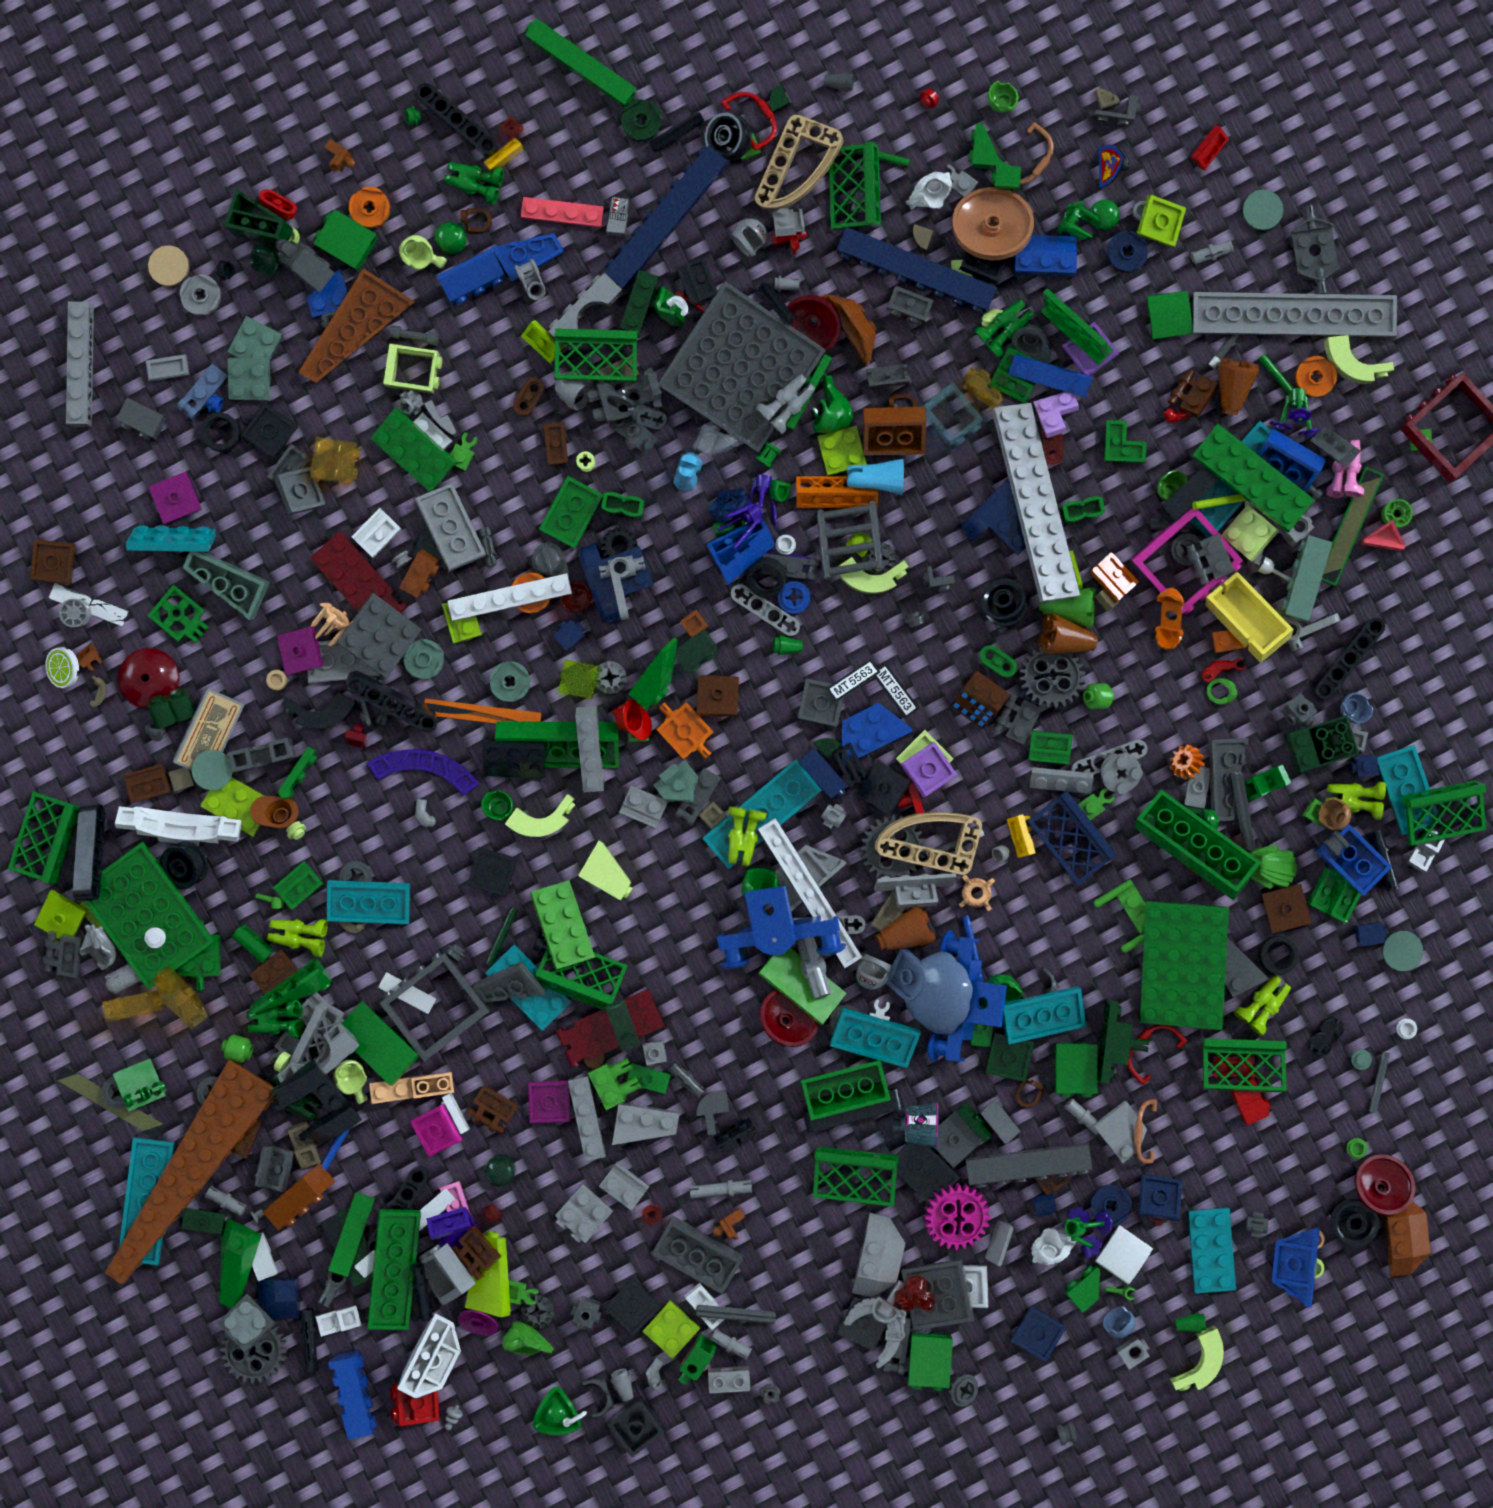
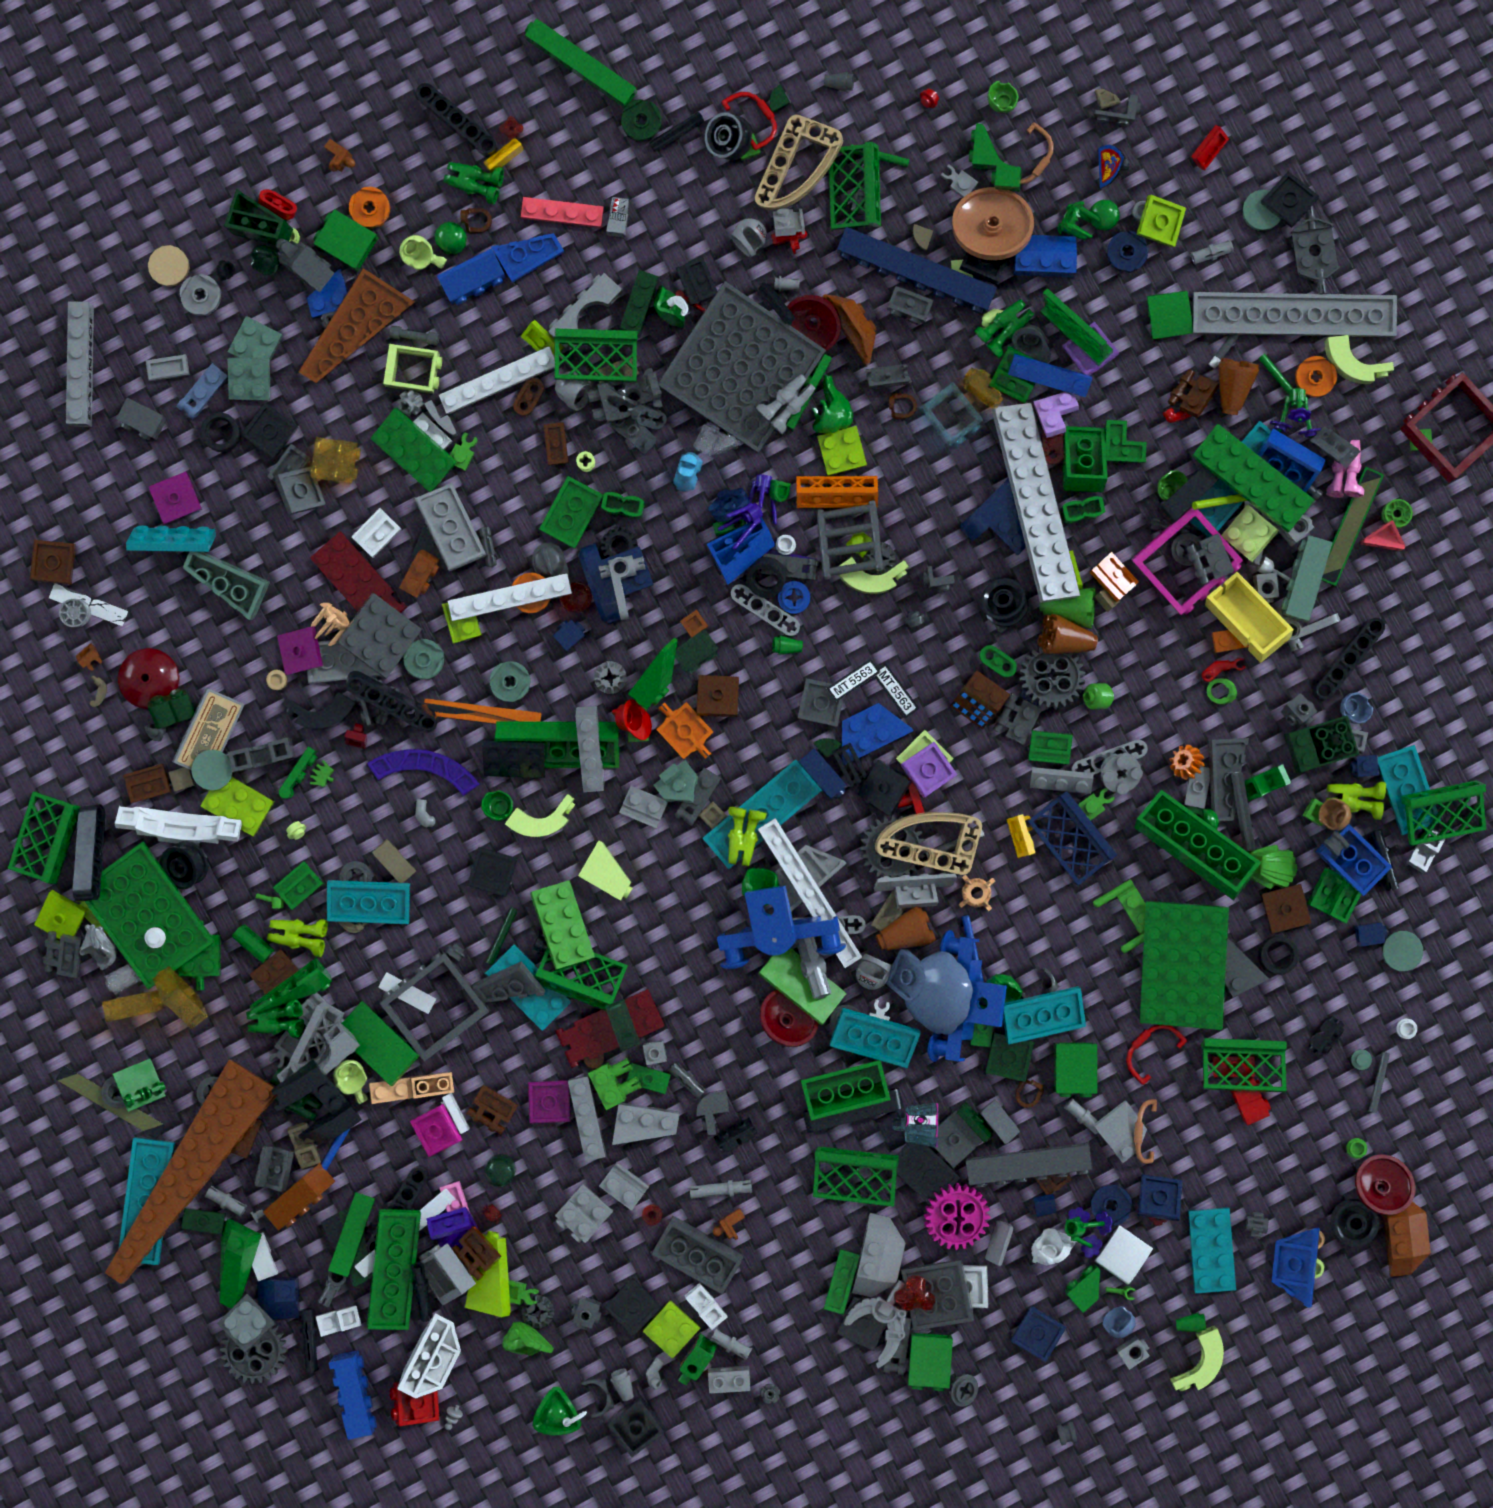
(62, 667): tile -> none
(191, 625): green piece -> none
(214, 404): blue plate -> none
(237, 1048): bright green head -> none
(274, 811): dark orange piece -> none
(282, 1061): yellowish green tile -> none
(322, 775): none -> bright green piece
(394, 861): none -> dark tan slope
(402, 559): light grey bush -> none
(412, 116): green plate -> none
(478, 1322): magenta dish -> none
(498, 380): none -> white plate
(530, 276): light grey piece -> none
(578, 679): clear neon green piece -> none
(666, 217): dark blue brick -> none
(736, 1314): dark grey axle -> none
(768, 455): green bush -> none
(833, 816): light grey gear -> none
(841, 1281): none -> green plate
(880, 476): medium azure piece -> none
(894, 431): dark orange brick -> none
(931, 191): white hair -> none
(1000, 853): light grey hinge -> none
(1084, 459): none -> green slope
(1115, 1042): dark green brick -> none
(1170, 631): orange piece -> none
(1269, 1000): lime piece -> none
(1271, 580): none -> light grey brick
(1290, 199): none -> black plate

